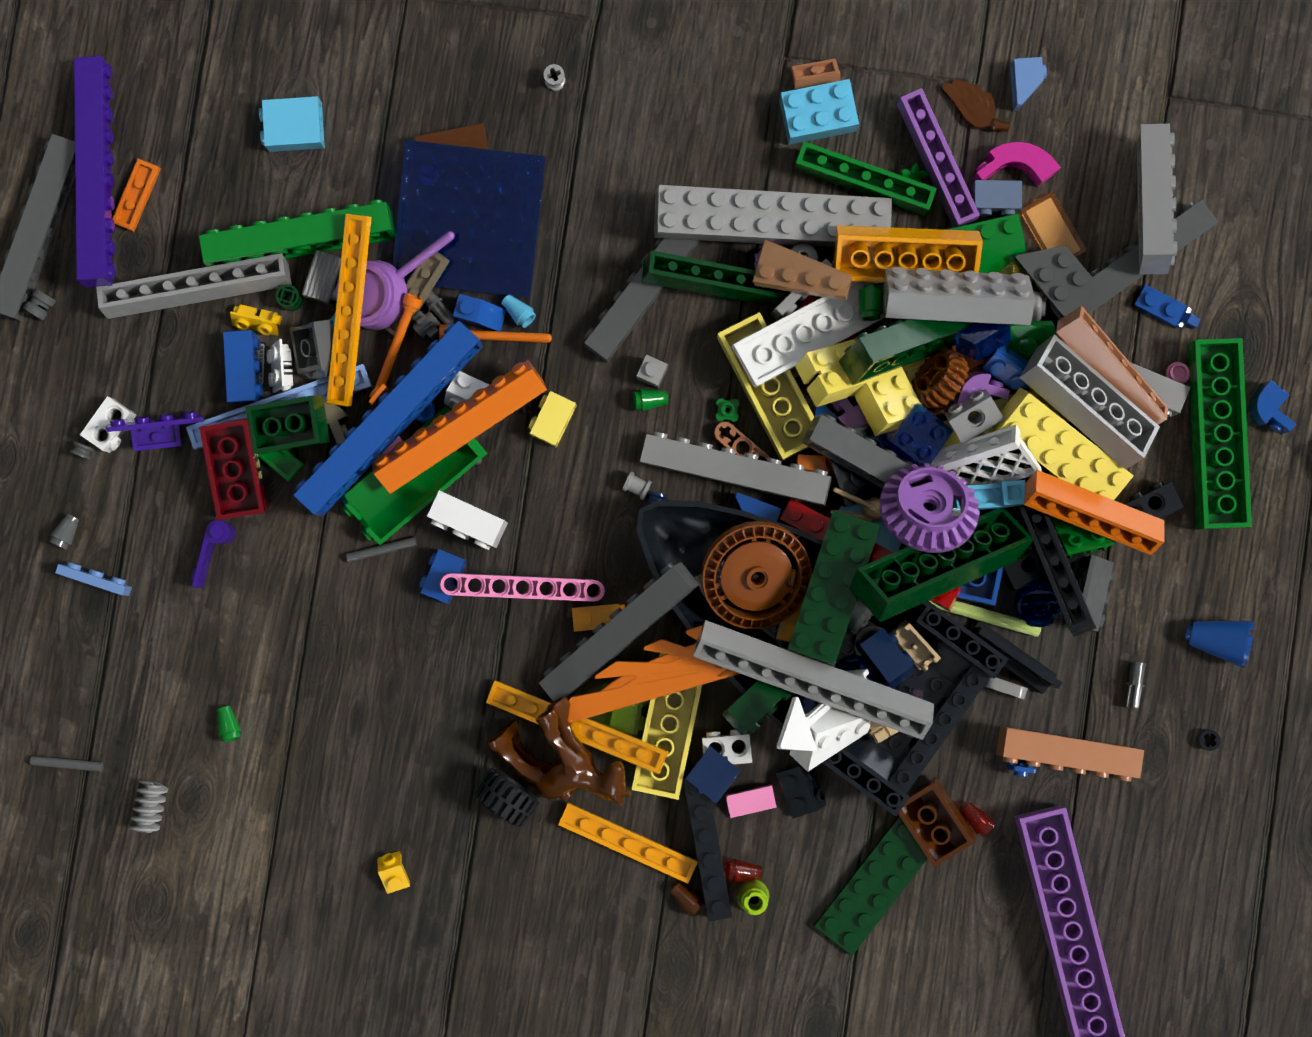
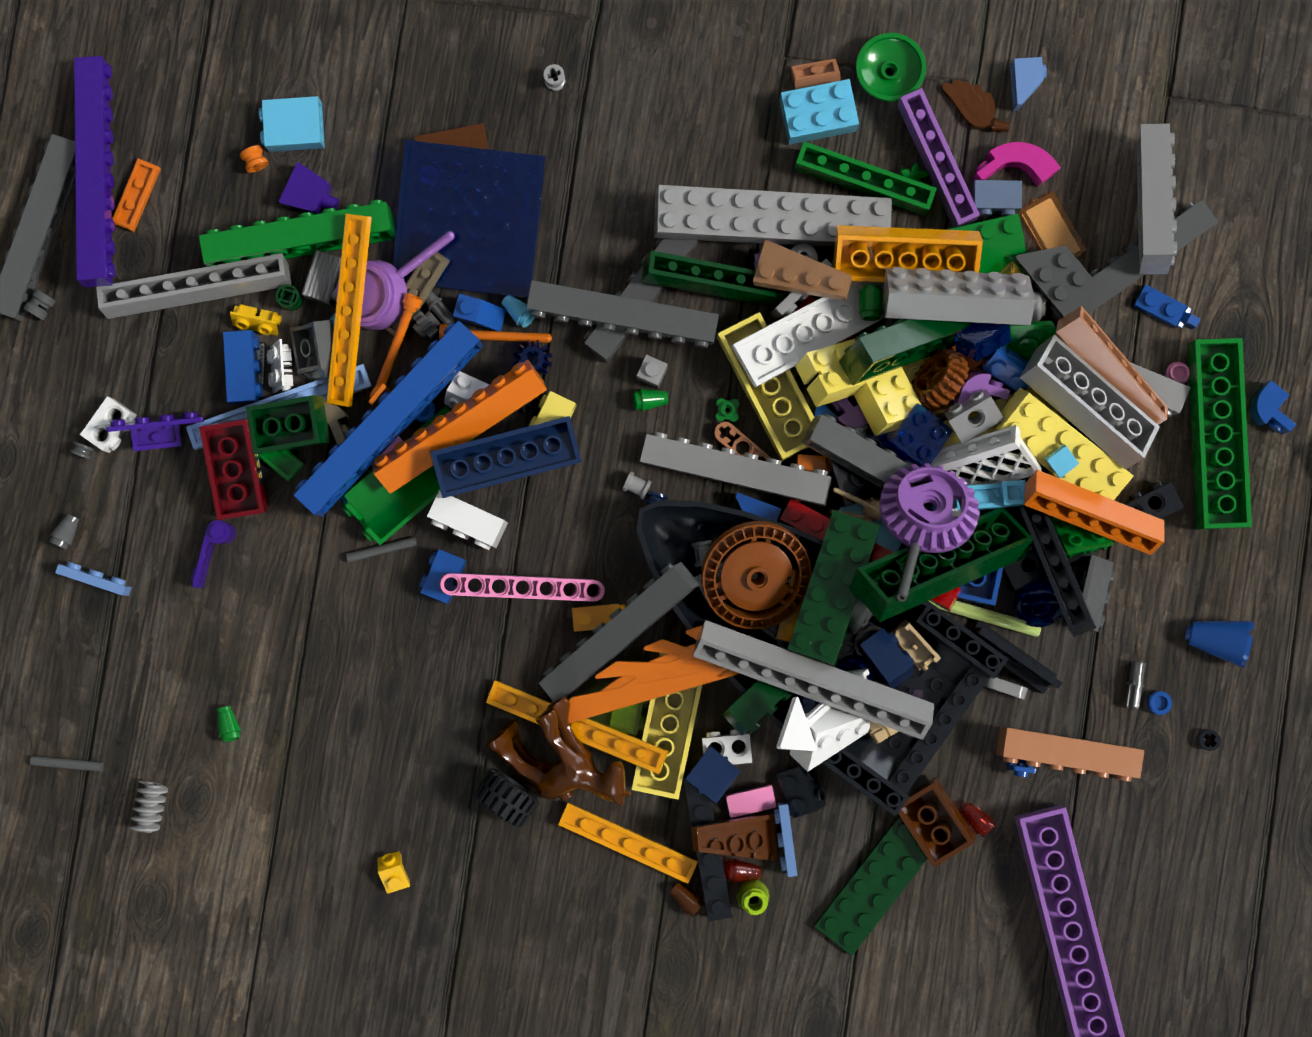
(254, 159): none -> orange wheel
(307, 192): none -> dark purple torso
(505, 457): none -> dark blue arch
(534, 350): none -> clear blue gear
(622, 313): none -> dark grey brick
(700, 551): none -> dark grey bush
(738, 837): none -> reddish brown wing
(785, 839): none -> medium blue plate
(891, 53): none -> green dish
(908, 572): none -> dark grey piece
(1061, 461): none -> medium azure tile
(1159, 702): none -> blue tile

